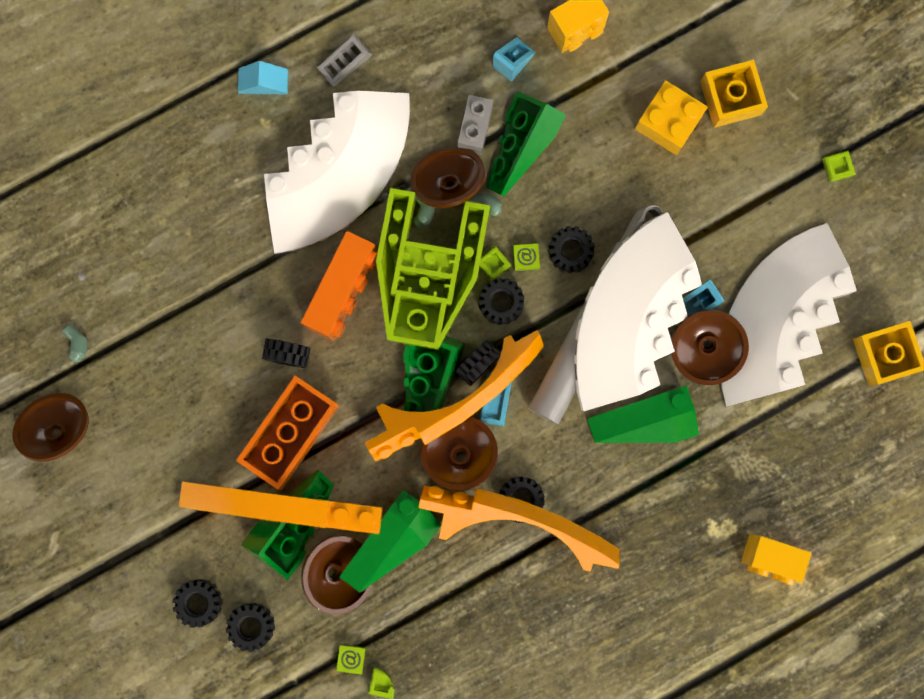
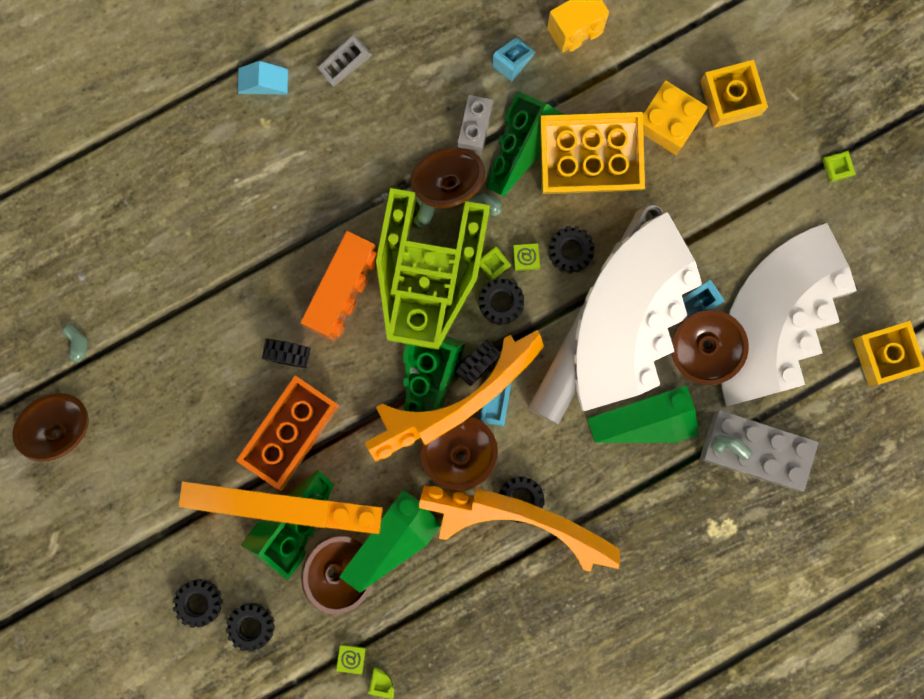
(340, 171): white brick -> none
(592, 153): none -> yellow slope
(732, 443): none -> sand green arm
(771, 556): yellow brick -> none
(775, 455): none -> light grey brick

